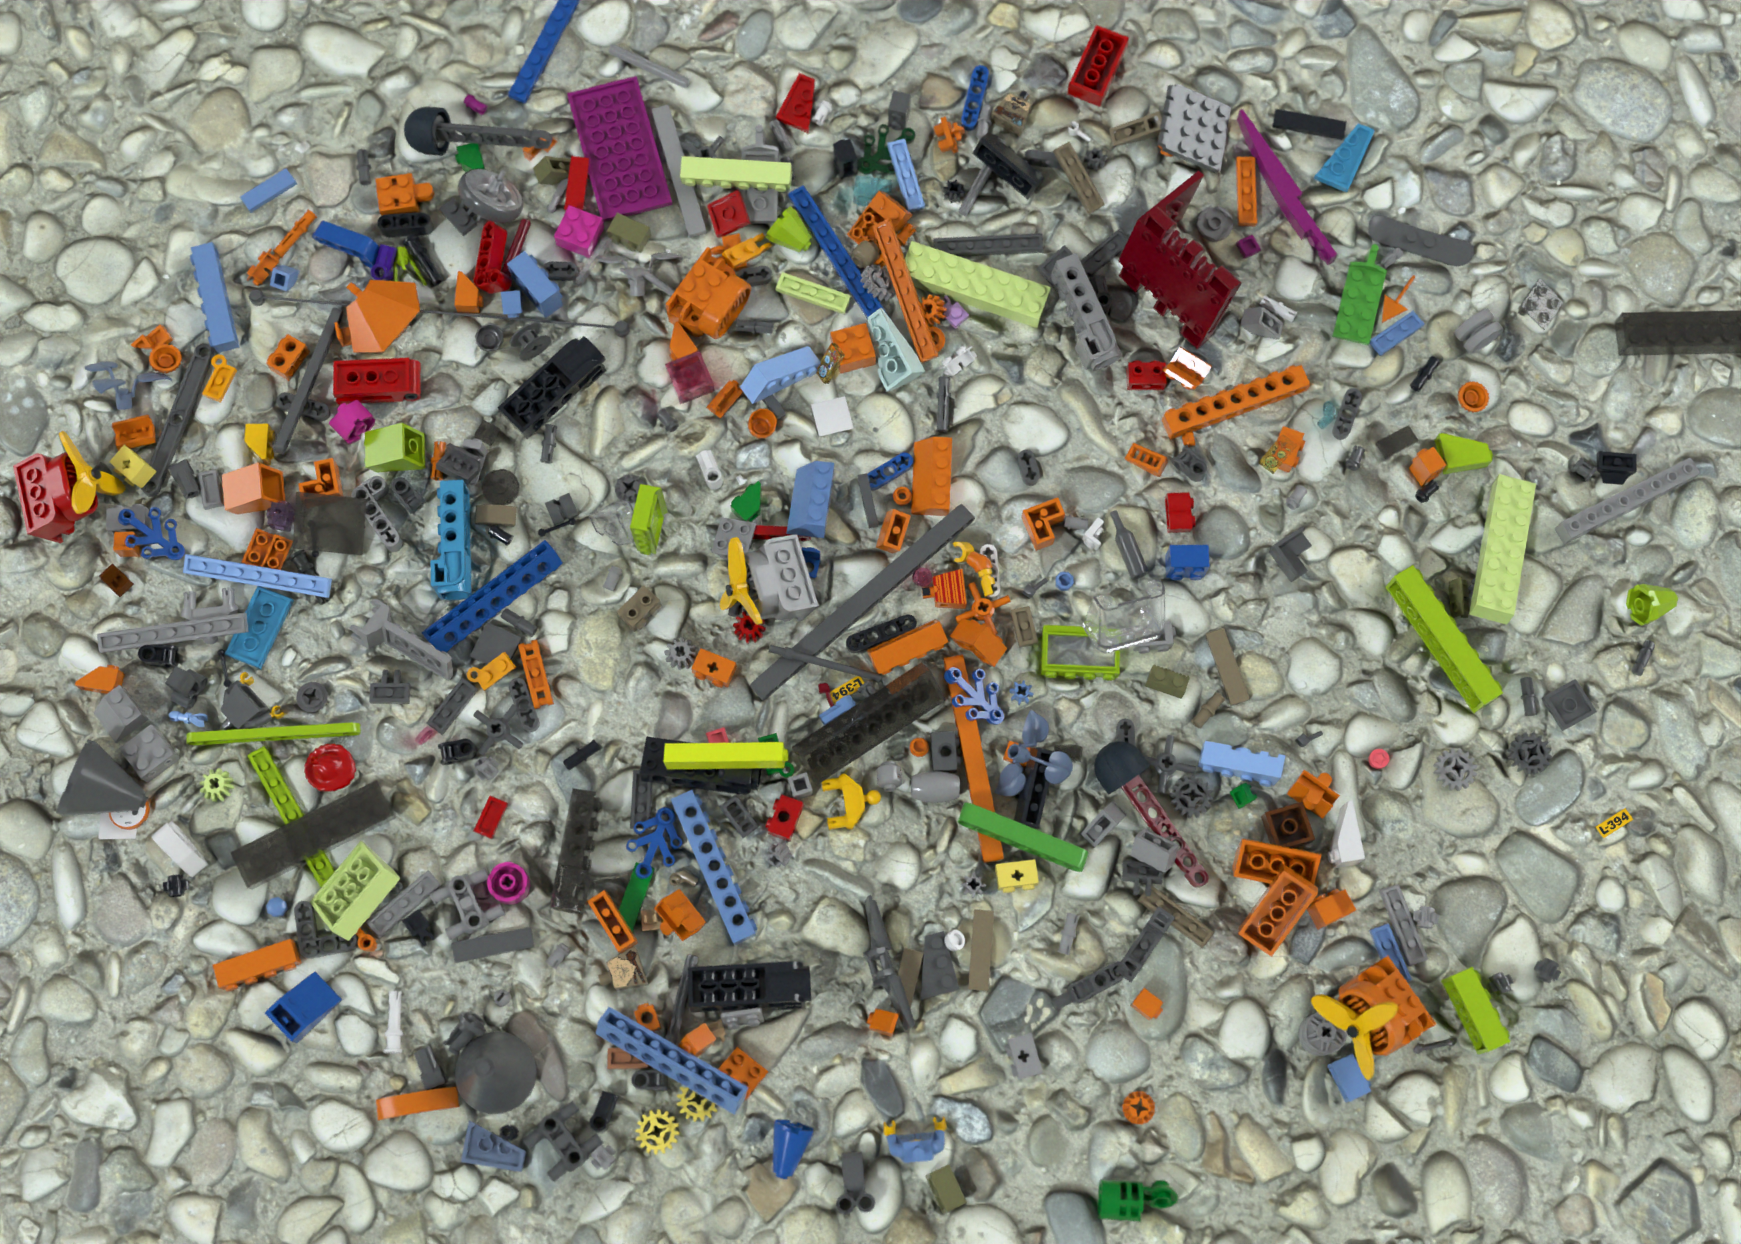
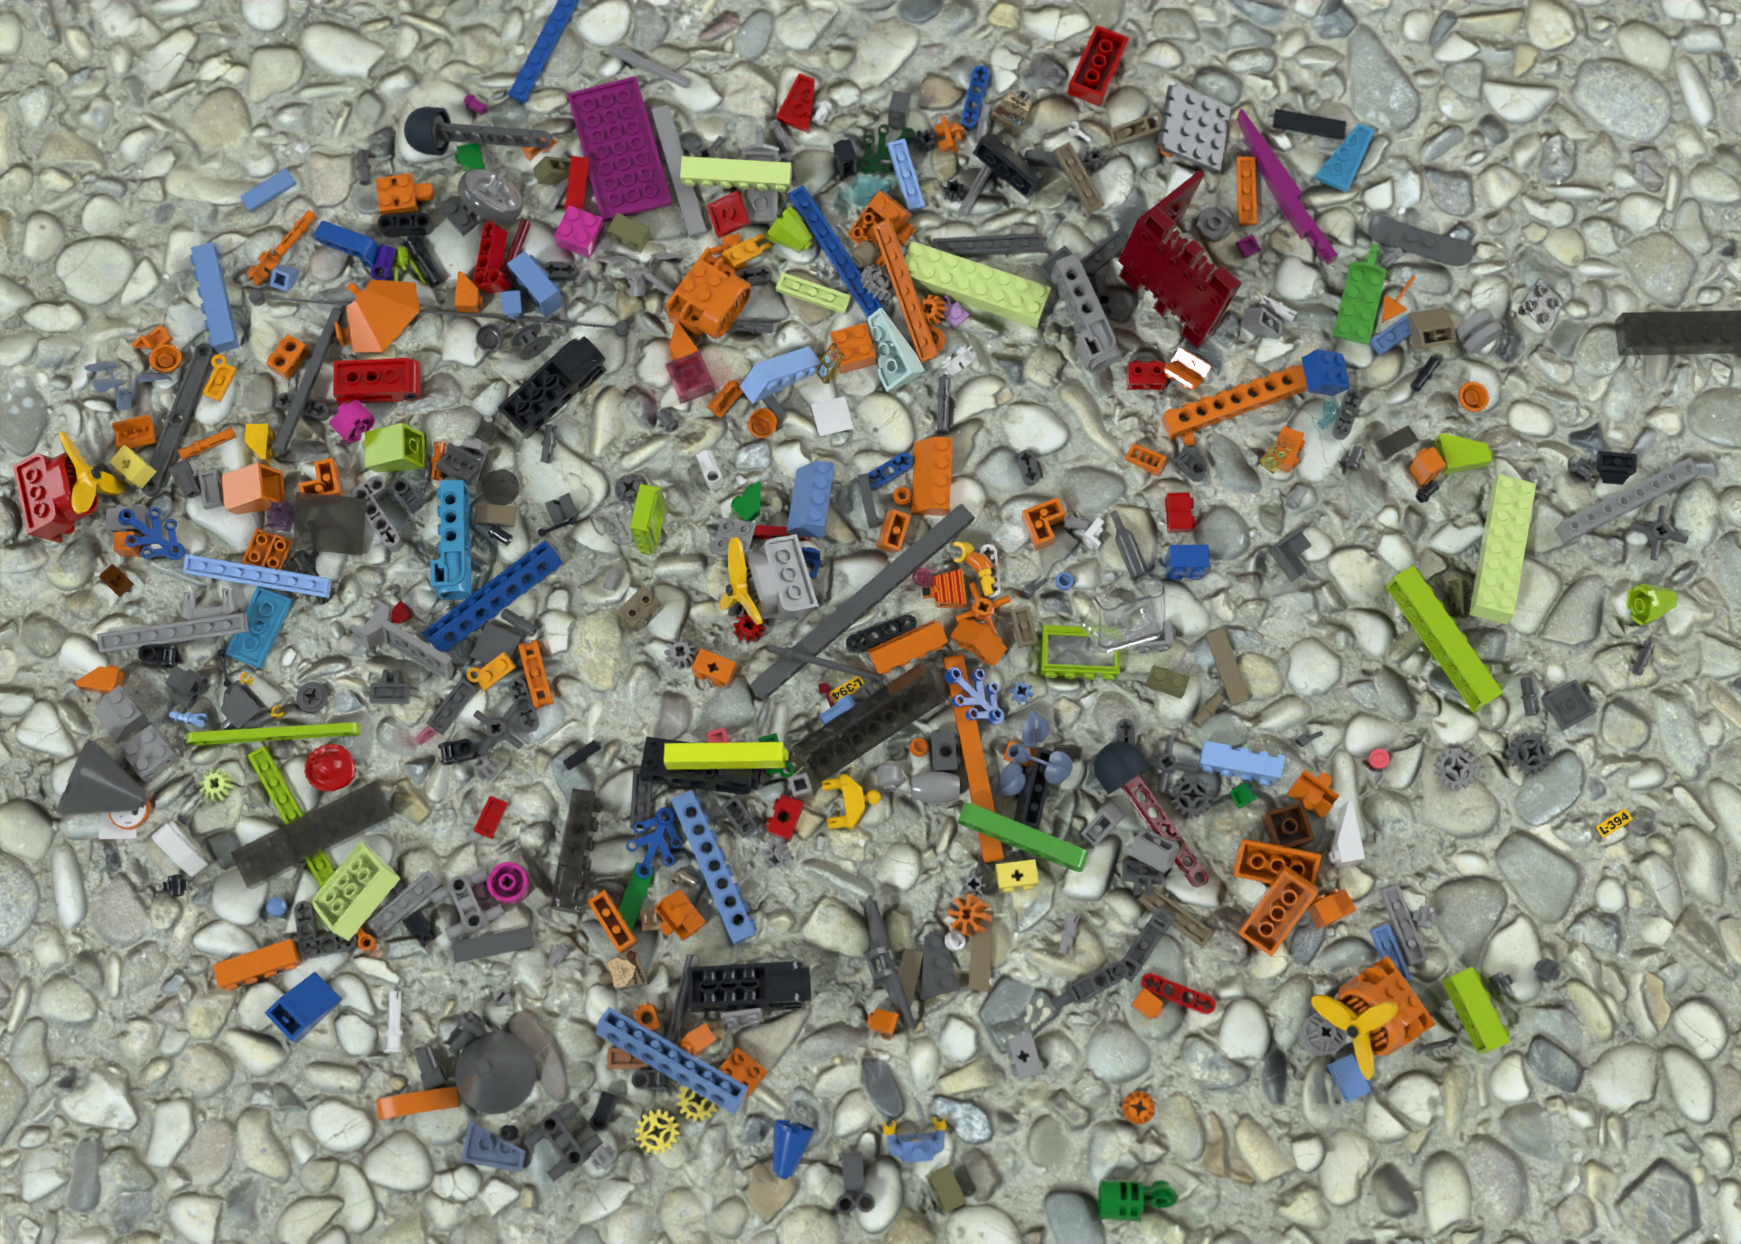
(199, 447): none -> orange pin
(400, 613): none -> red tile
(923, 140): none -> black gear
(963, 923): none -> orange gear
(1178, 991): none -> red beam
(1325, 372): none -> blue brick
(1431, 328): none -> dark tan slope
(1658, 533): none -> dark grey bar

